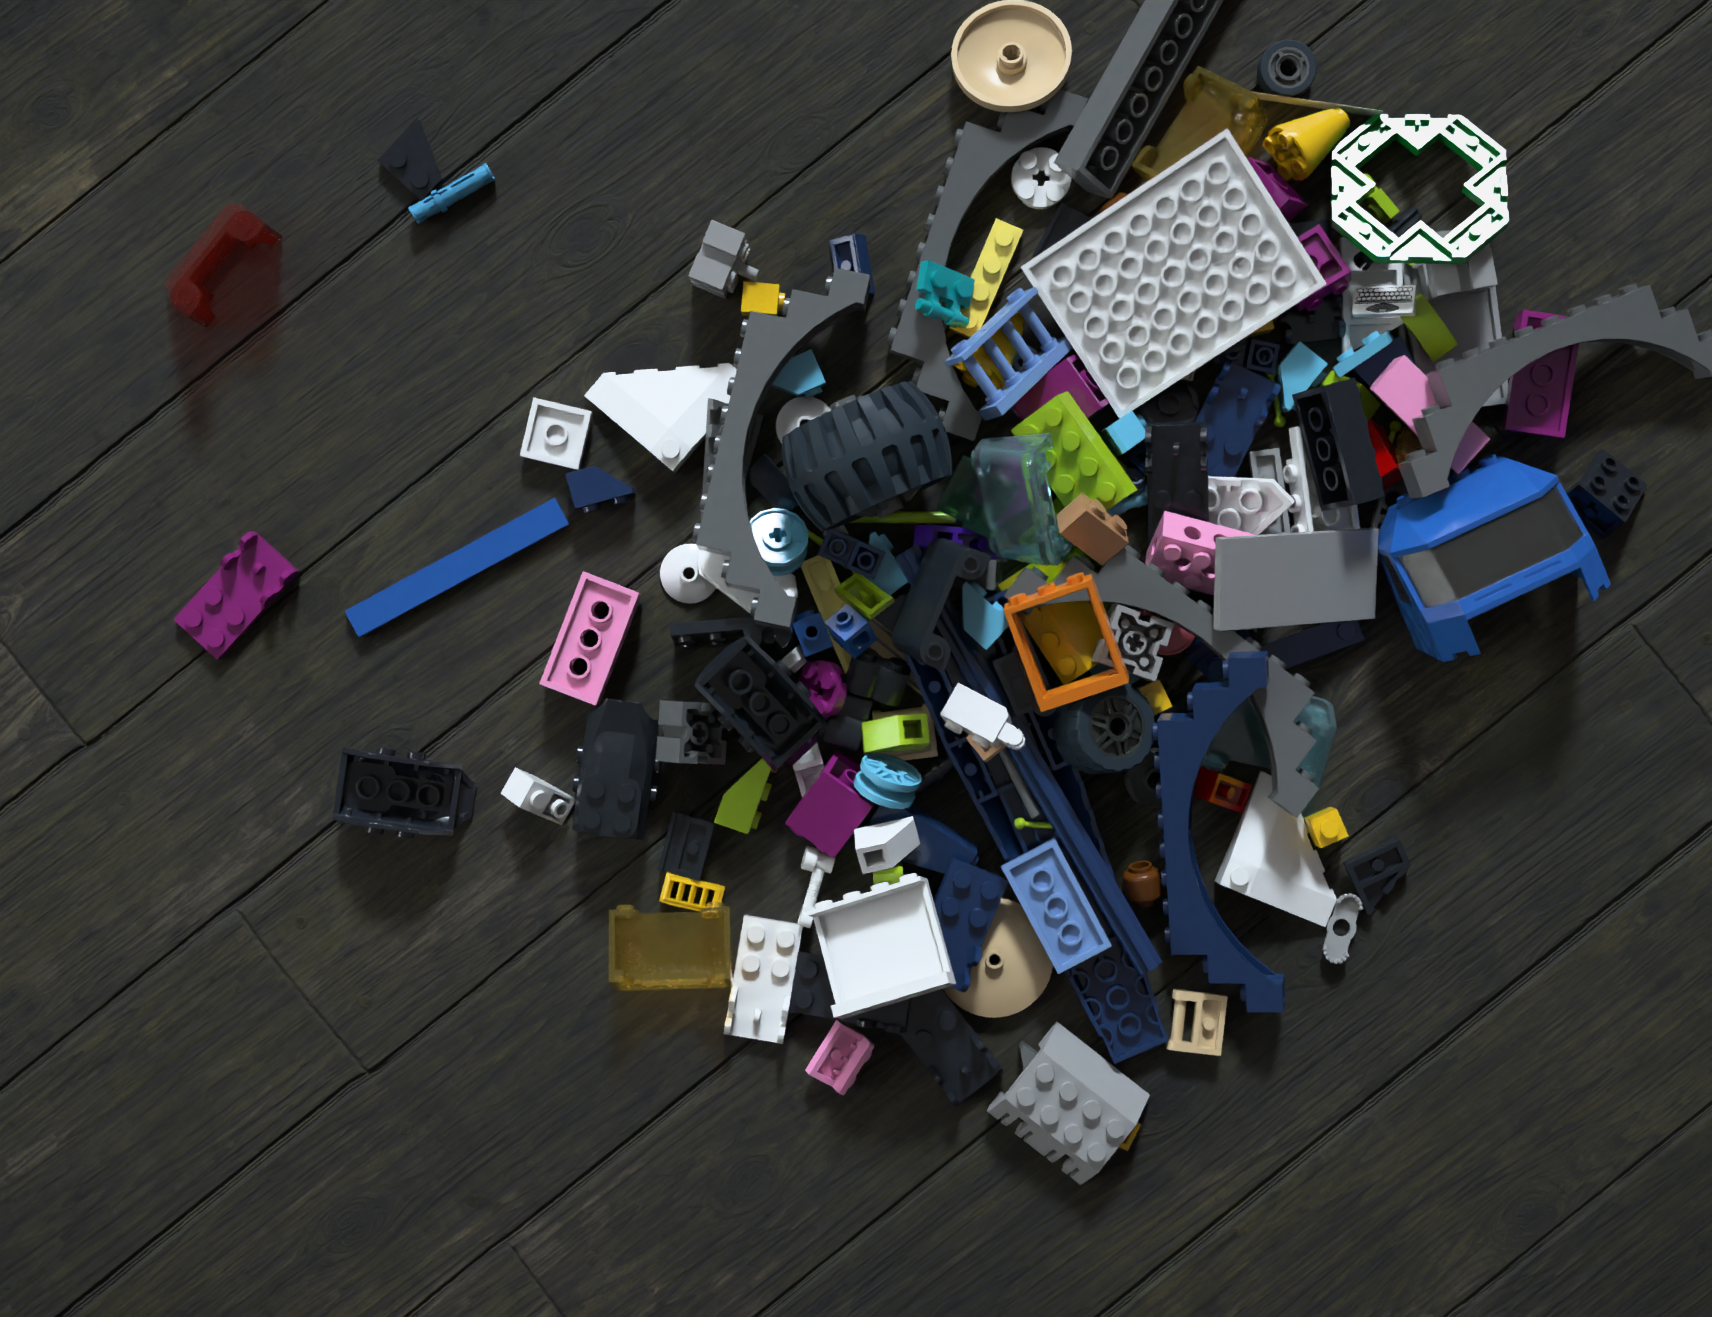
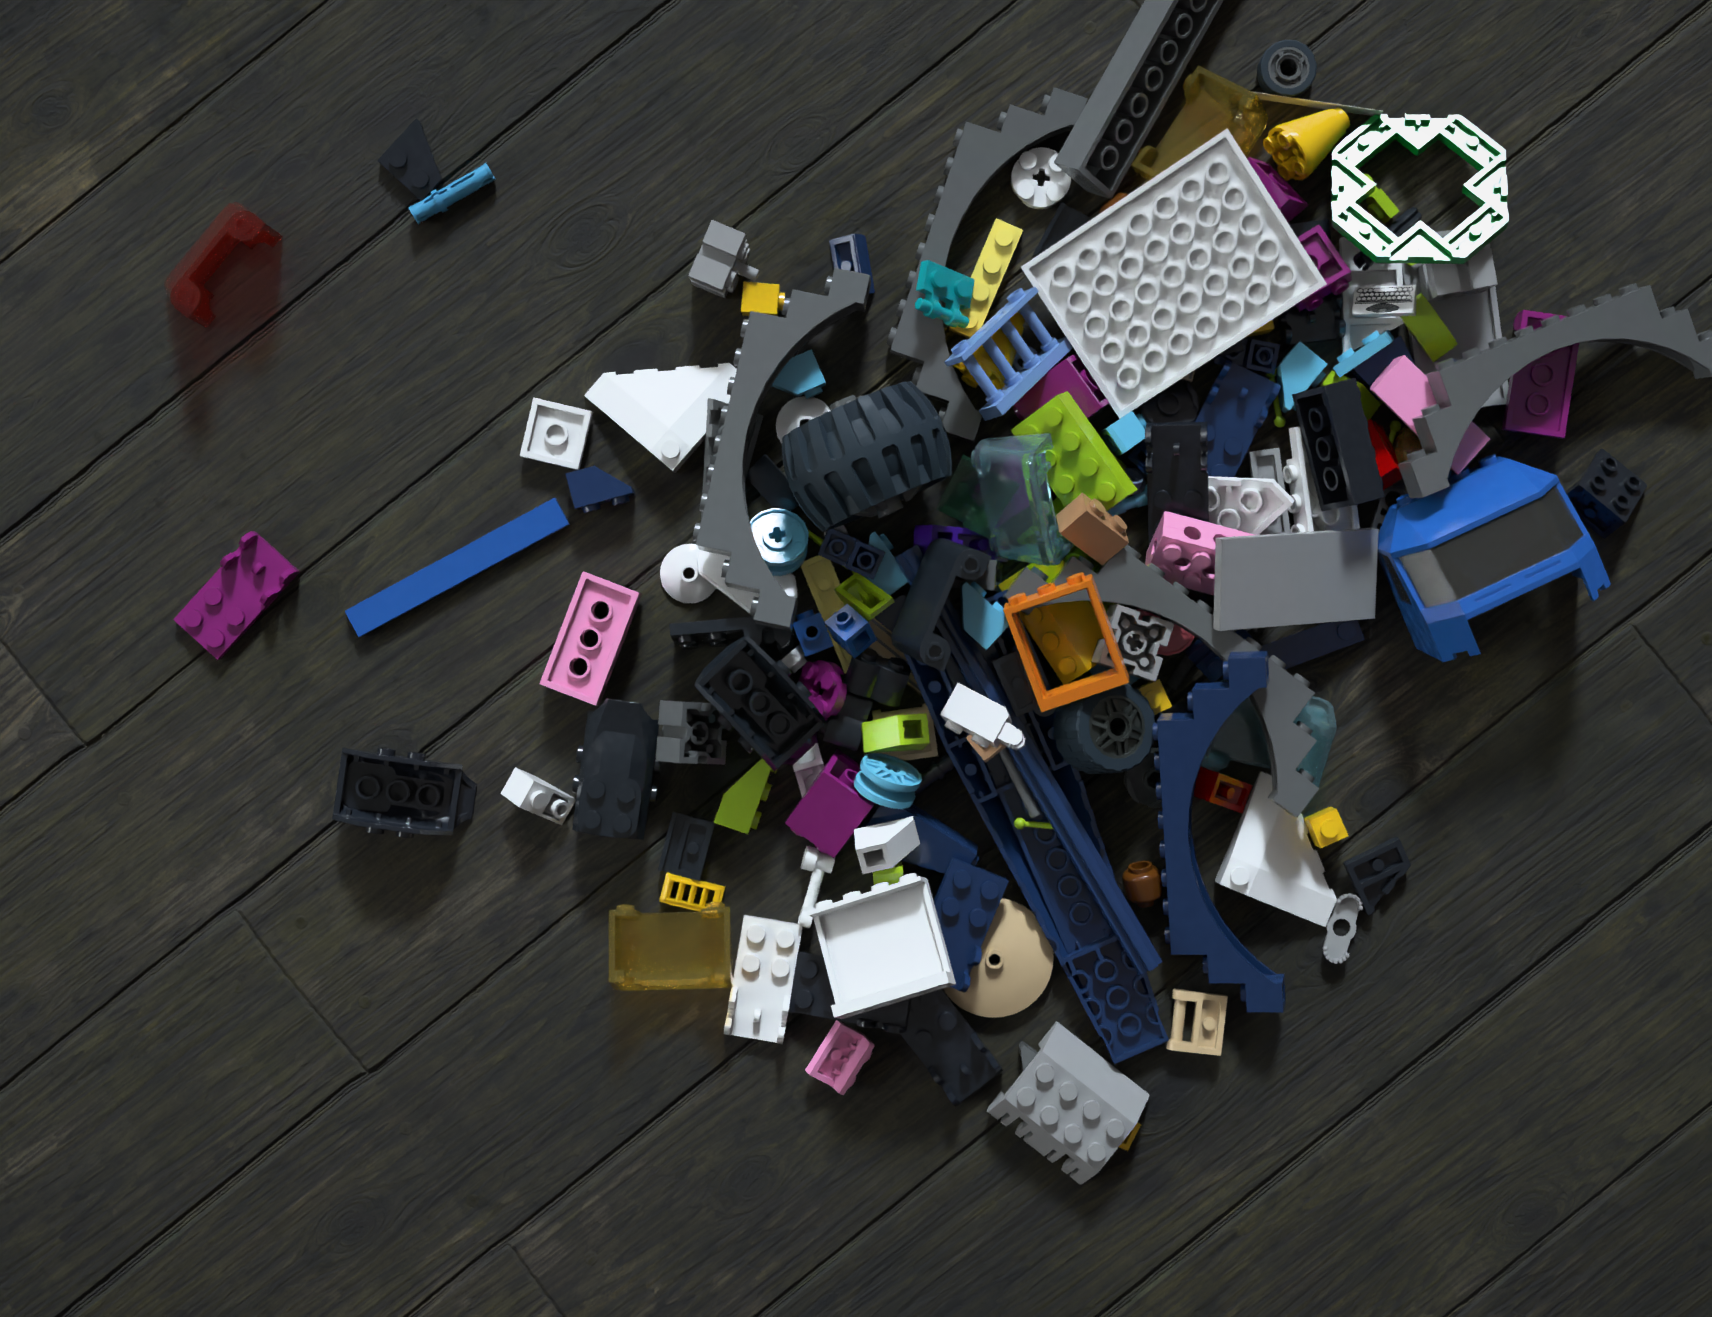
(910, 517): lime bar -> none
(1011, 55): tan dish -> none
(1056, 906): medium blue hinge -> none

